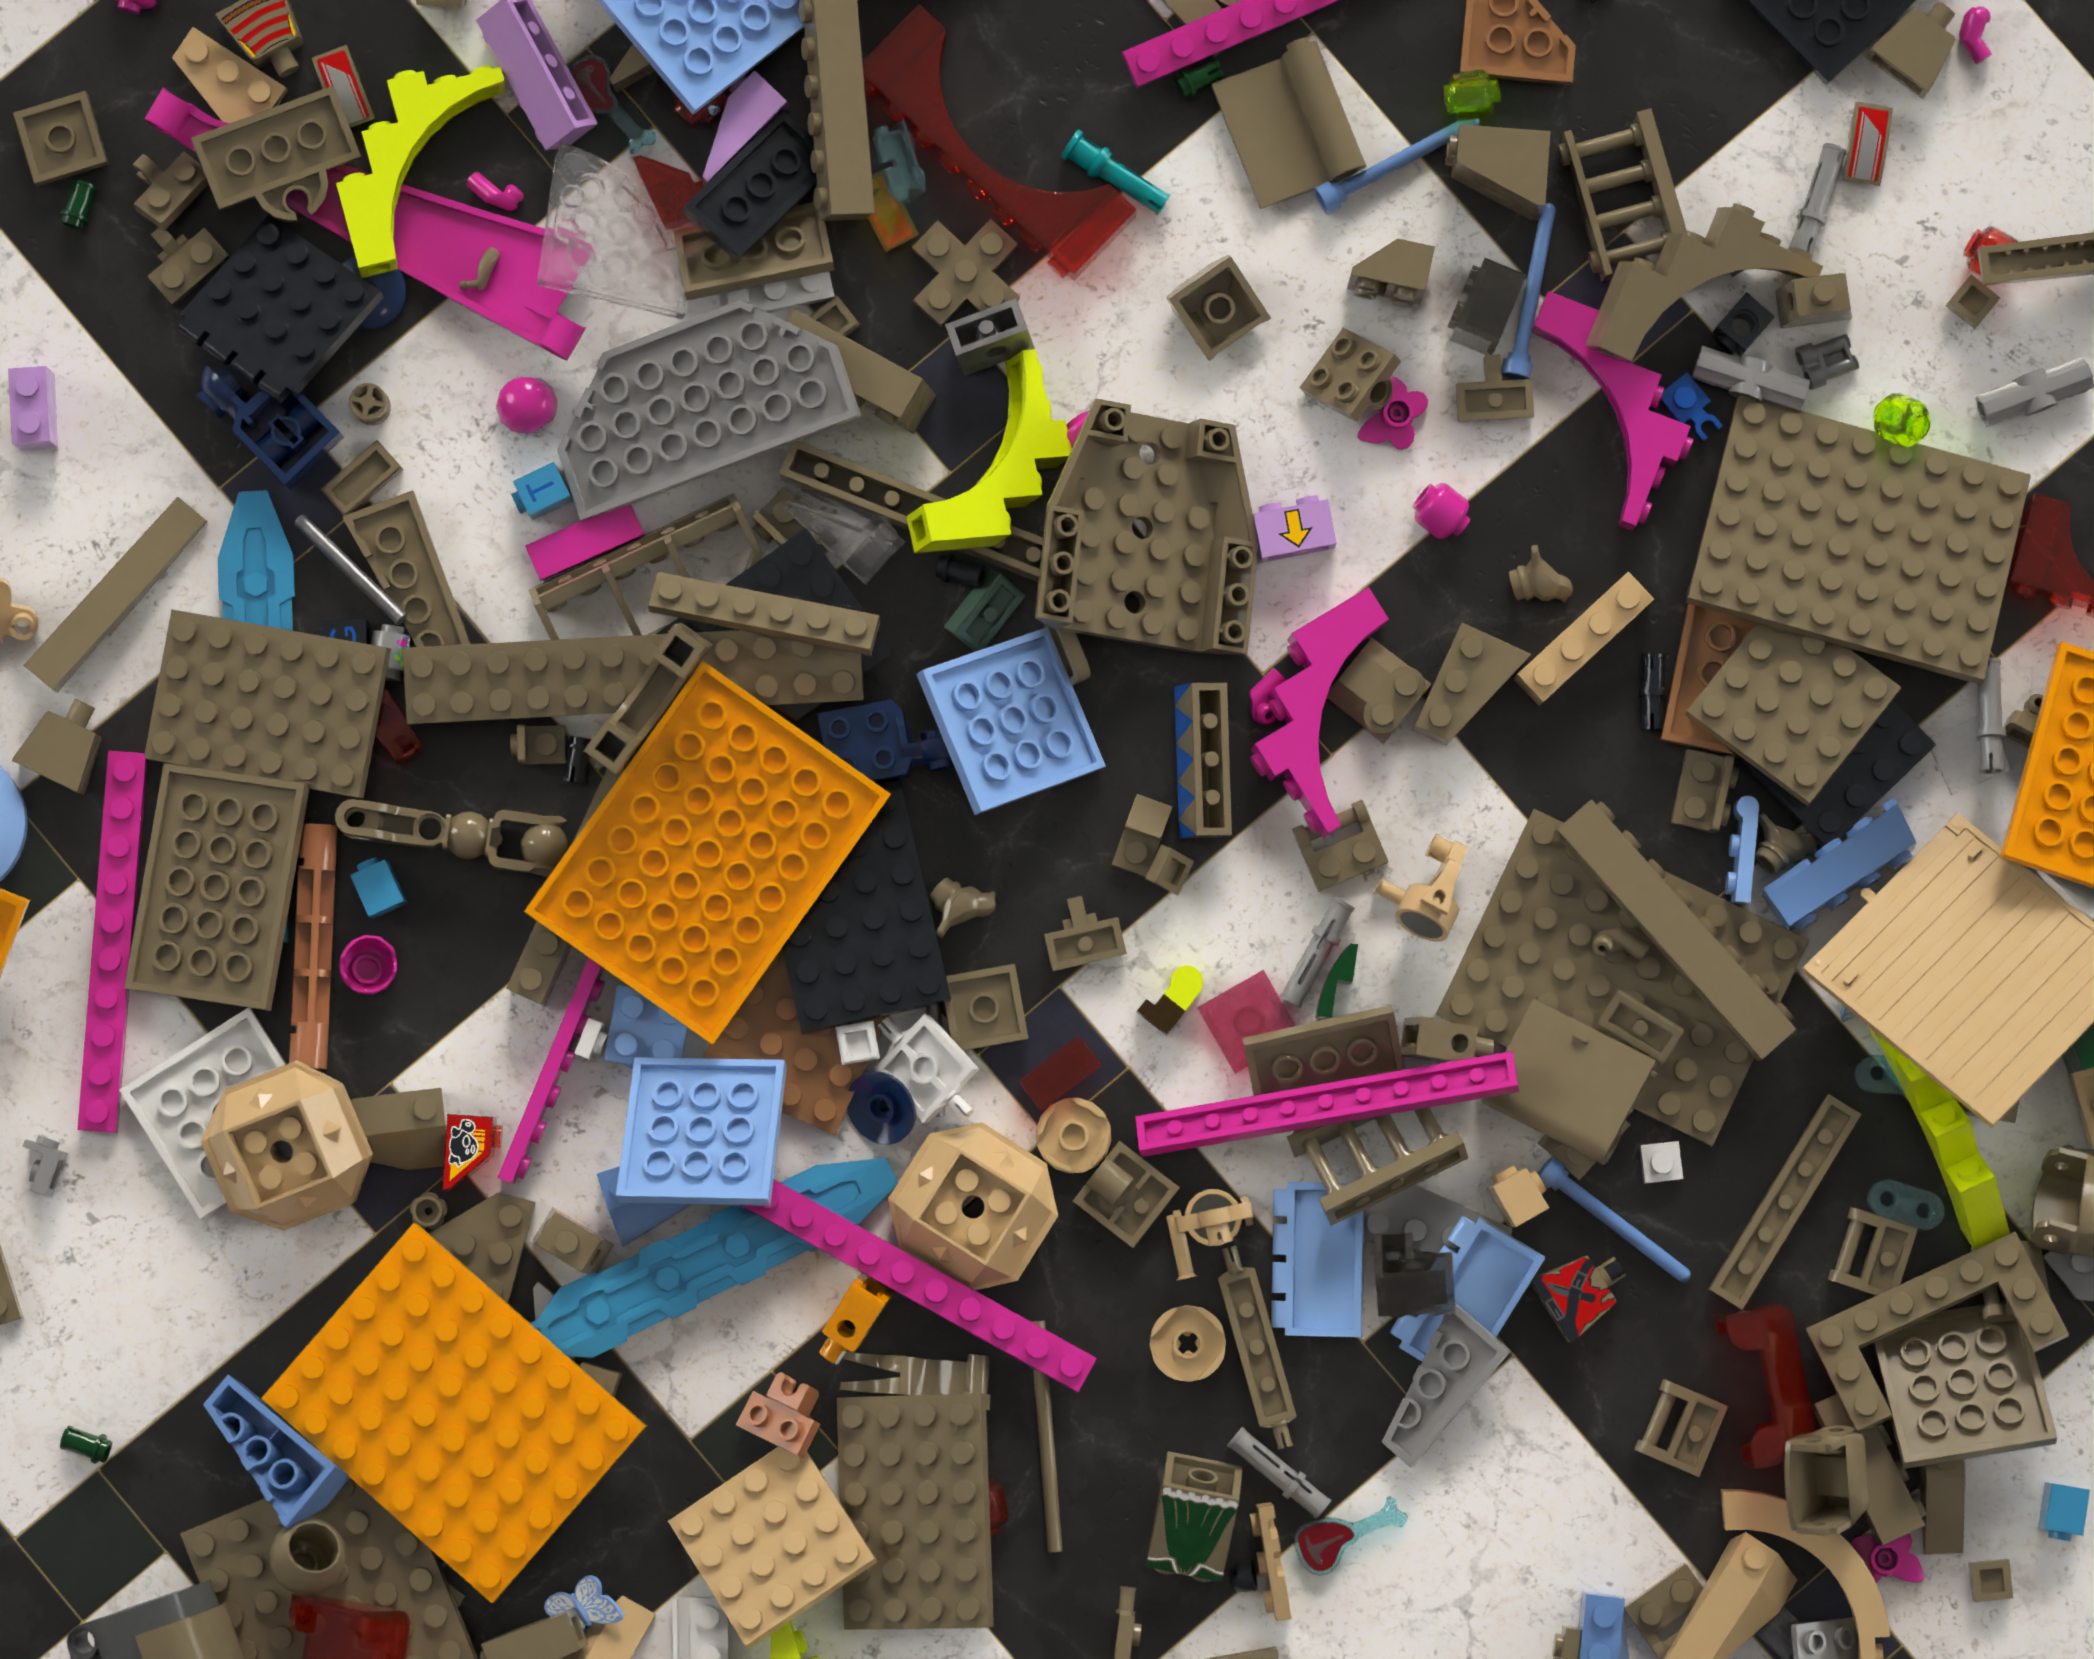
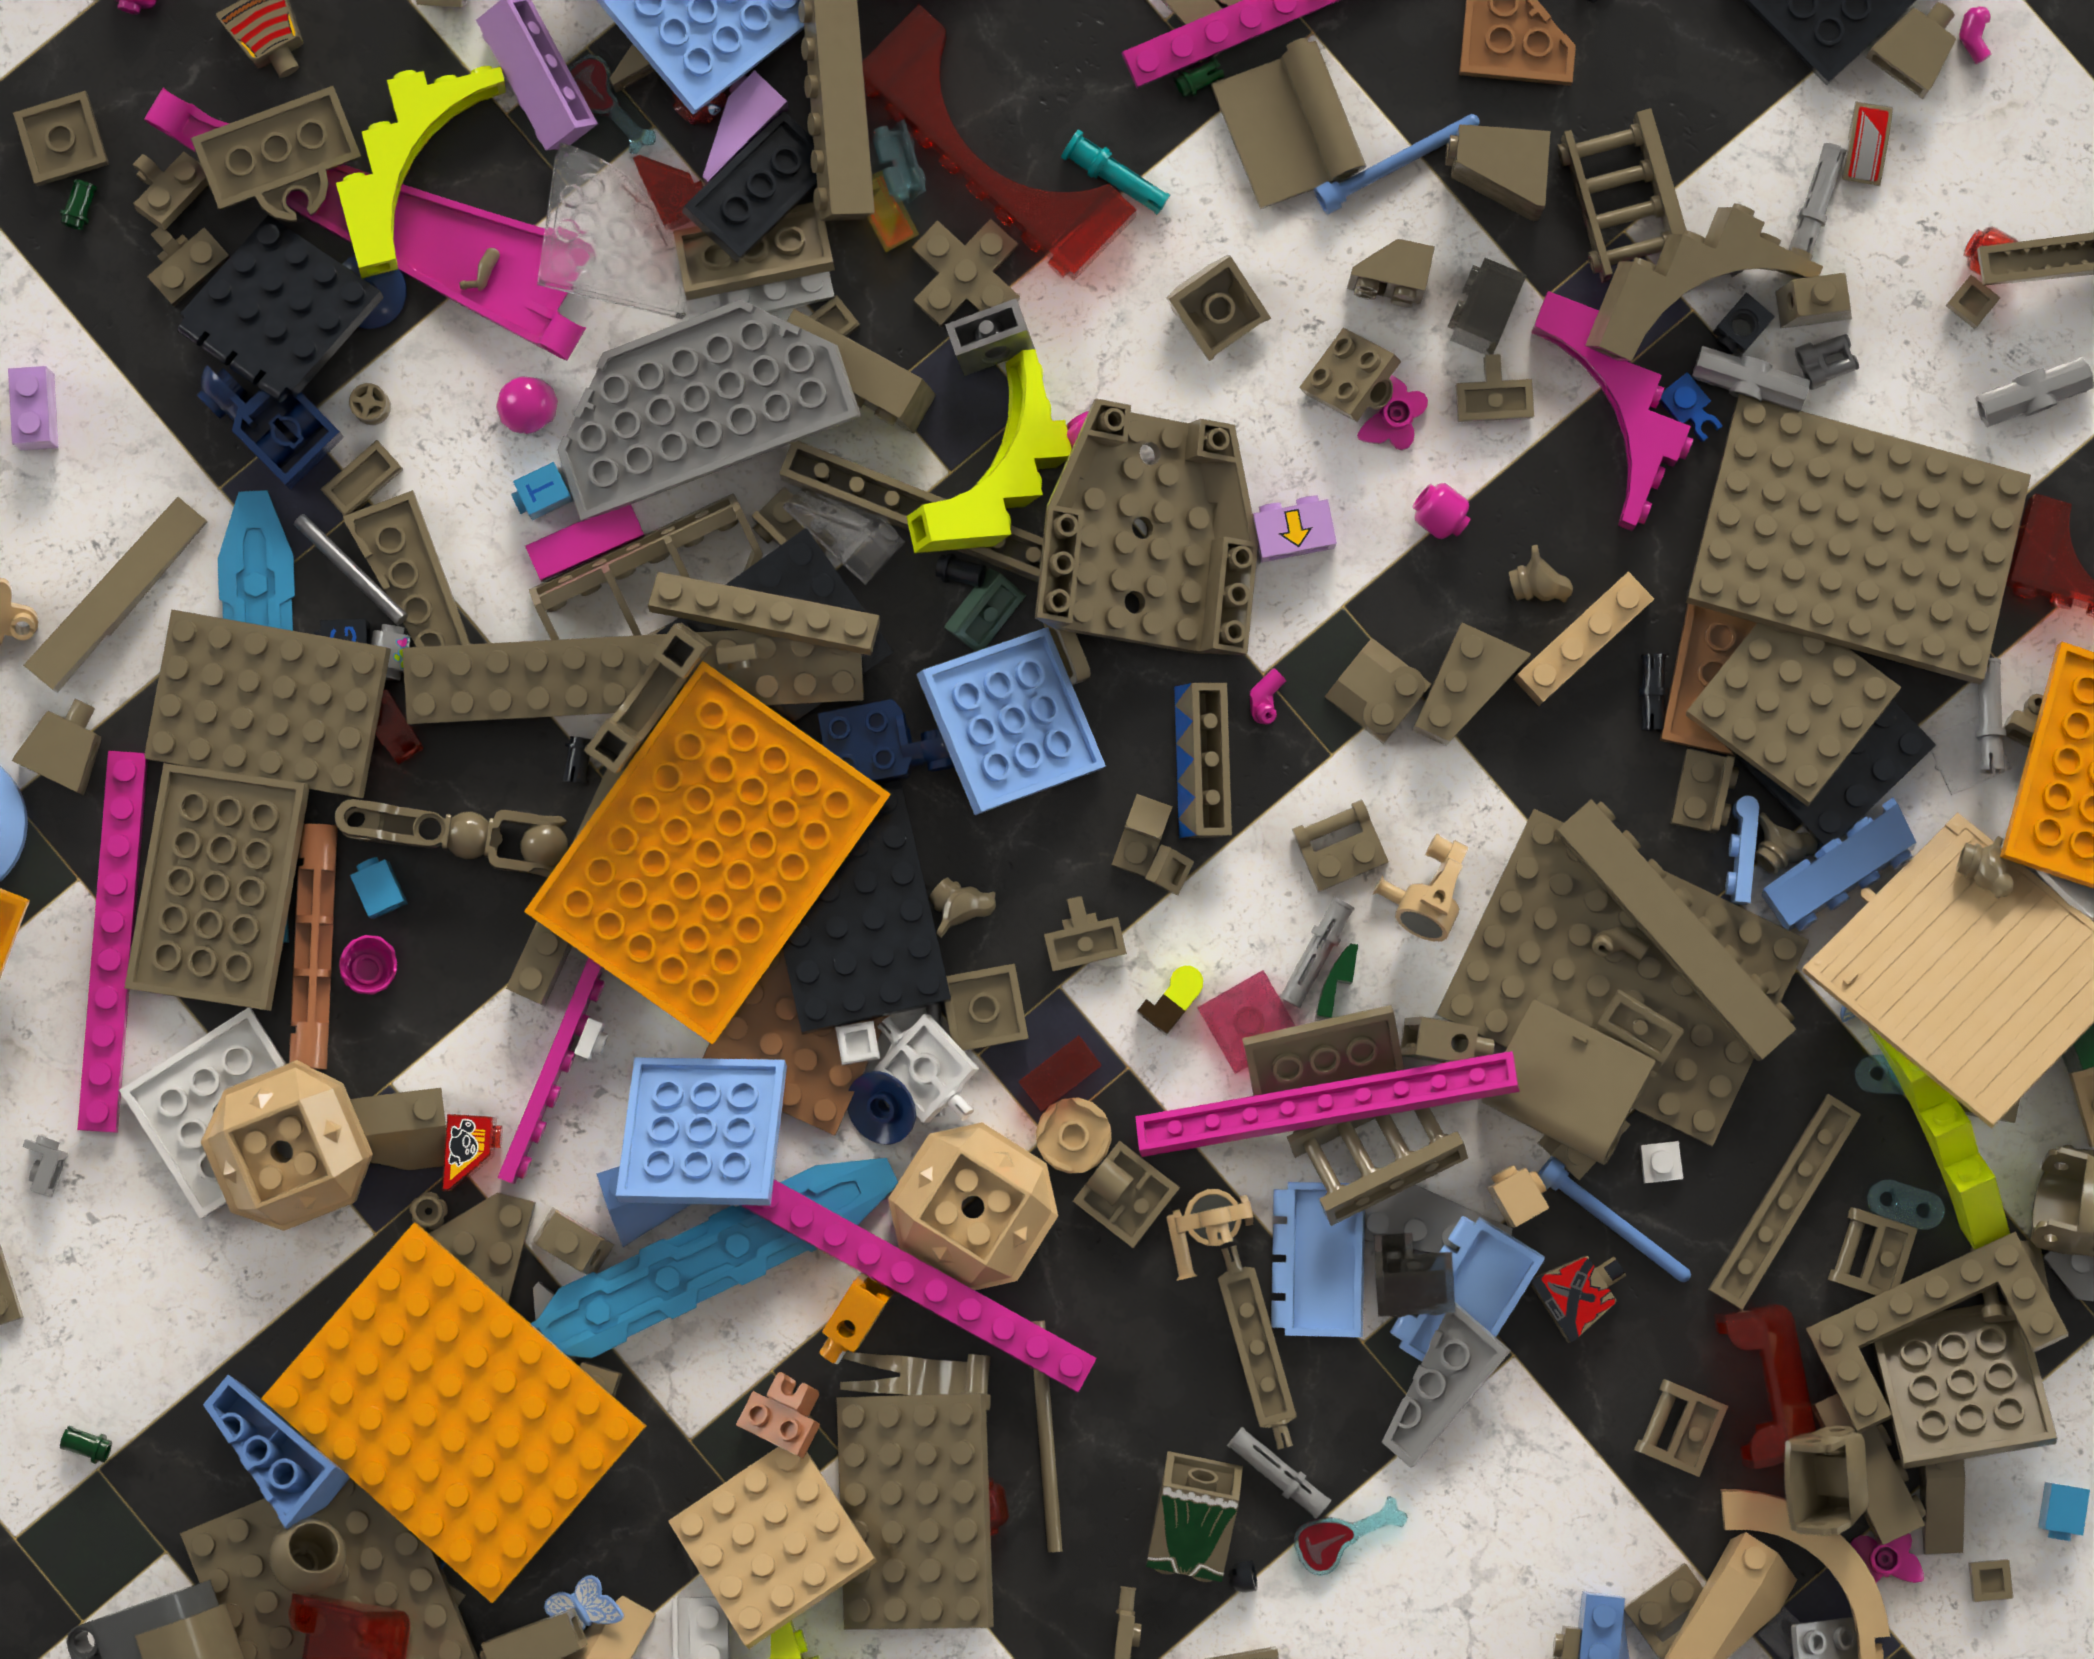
(226, 80): tan wing -> none
(338, 70): slope -> none
(492, 195): dark pink arm -> none
(539, 745): dark tan bracket -> none
(642, 1030): light blue plate -> none
(737, 656): none -> dark tan plate
(1190, 1365): tan plate -> none
(1269, 1561): tan wing -> none
(1300, 700): dark pink arch -> none
(1471, 95): clear neon green head -> none
(1517, 364): medium blue piece -> none
(1901, 419): clear neon green head -> none
(1986, 867): none -> dark tan animal

